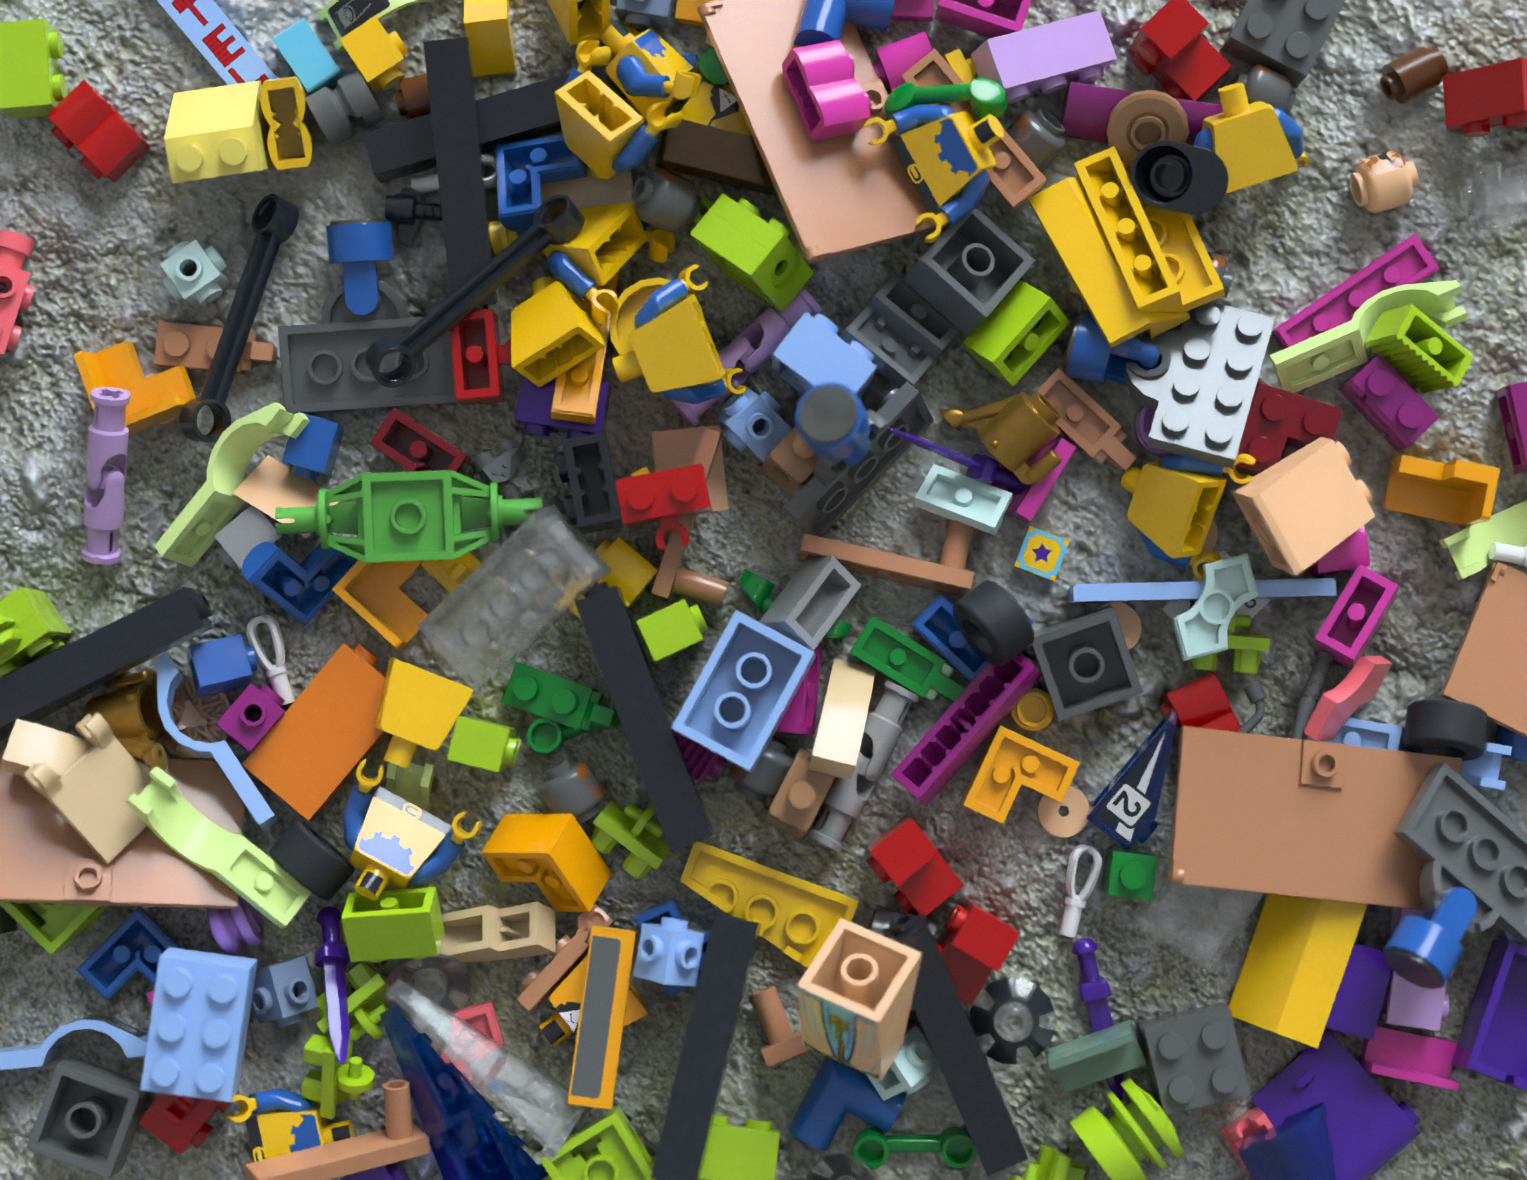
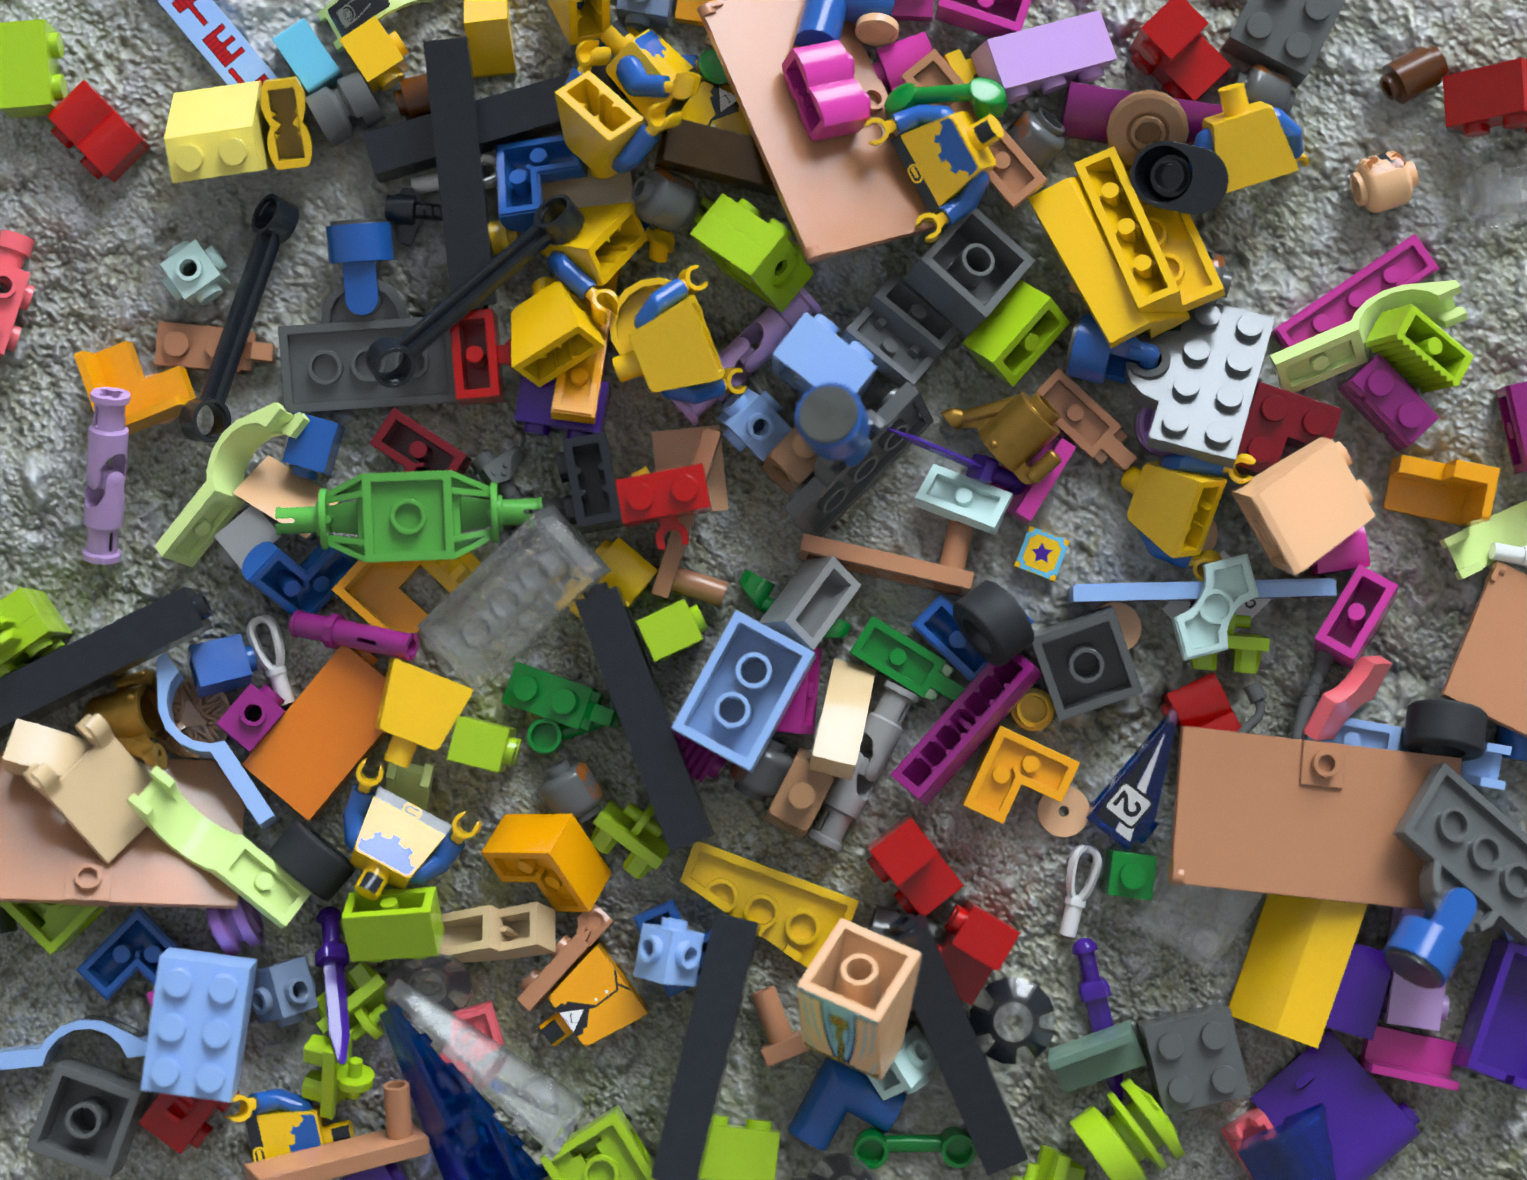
(337, 632): none -> magenta pin
(602, 1017): tile -> none
(877, 29): none -> light nougat piece

